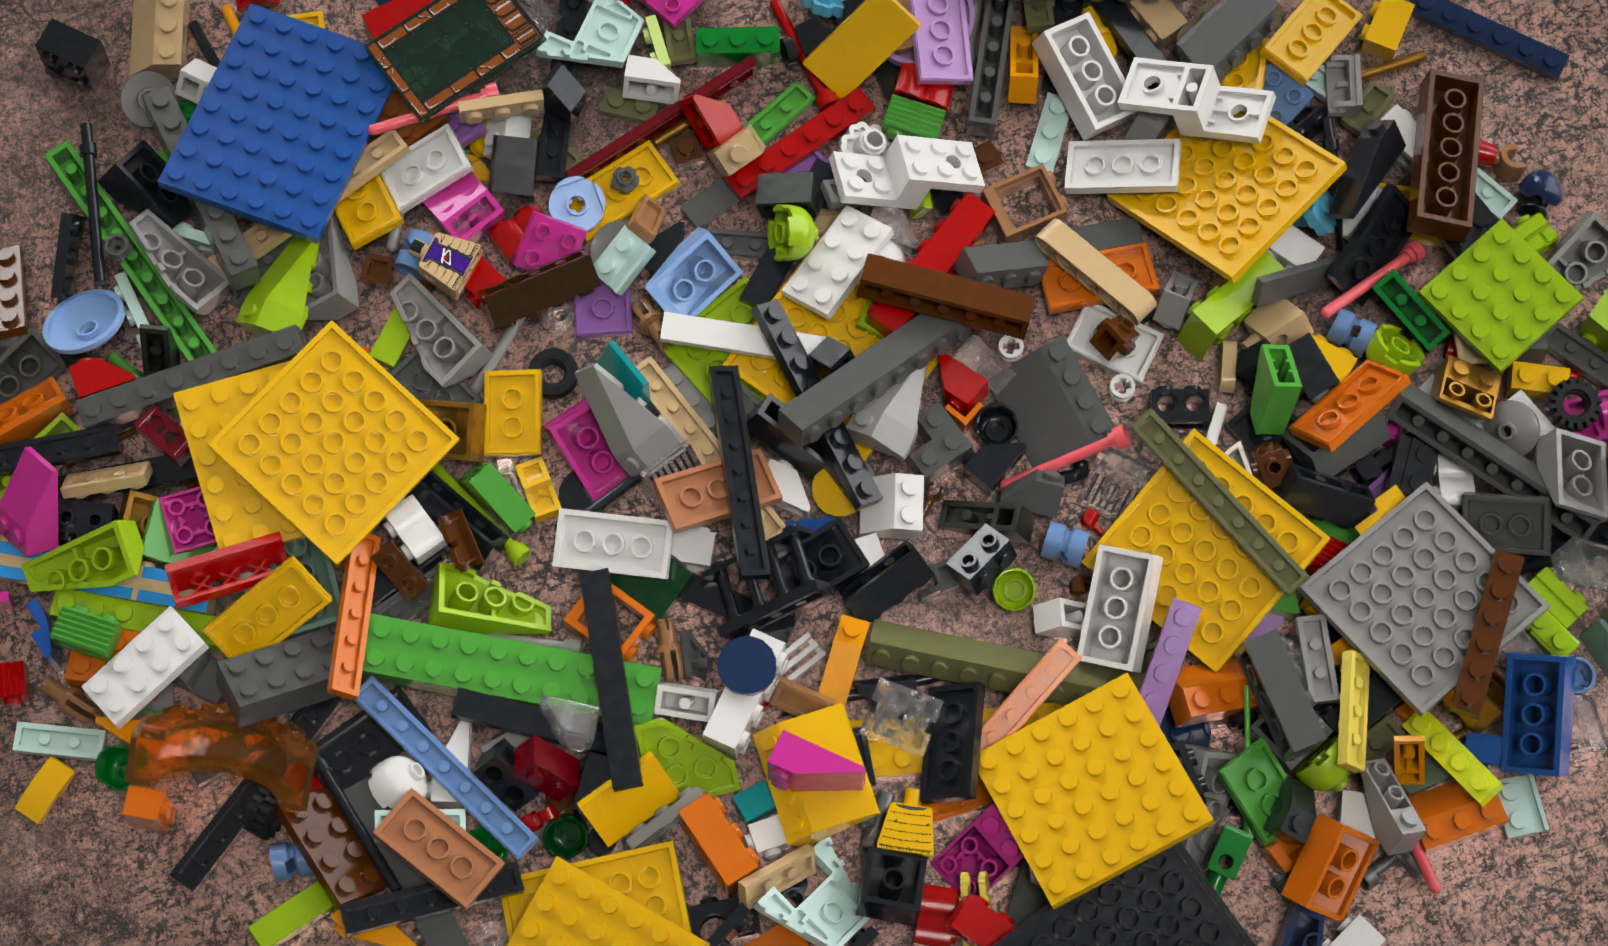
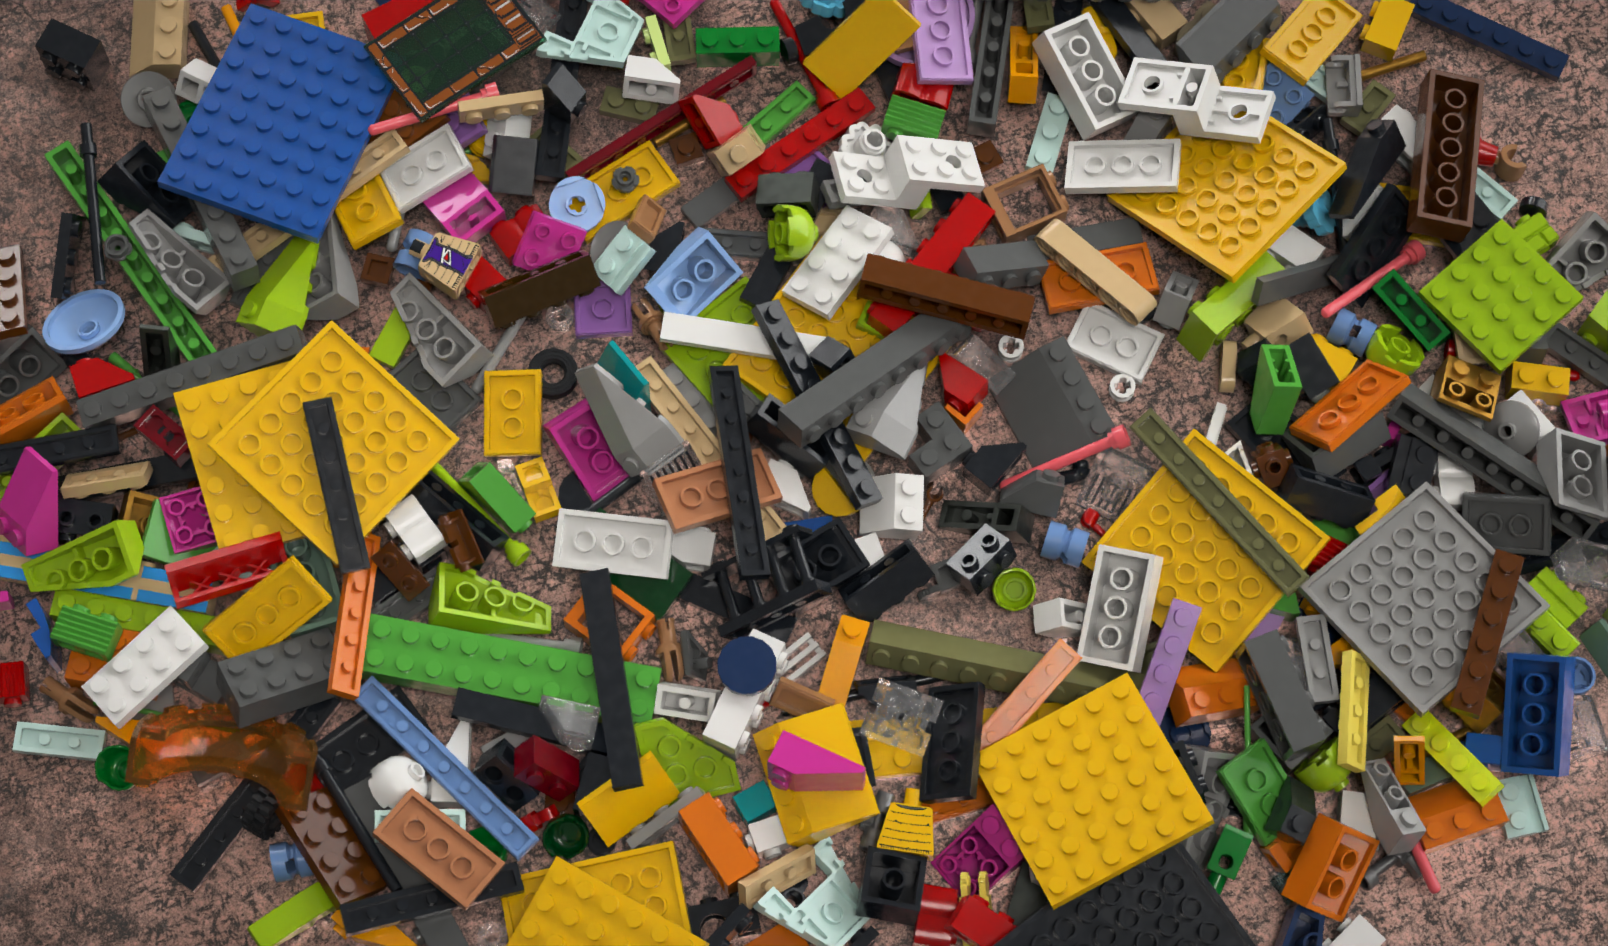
(44, 790): yellow slope -> none
(135, 312): light aqua plate -> none
(148, 809): orange brick -> none
(336, 485): none -> black tile
(467, 422): pearl gold slope -> none
(996, 424): black hair -> none
(1078, 585): reddish brown hand -> none
(1115, 337): reddish brown brick -> none
(1180, 417): black brick -> none
(1237, 720): black tile -> none
(1545, 185): dark blue hair -> none
(1583, 390): black tyre -> none

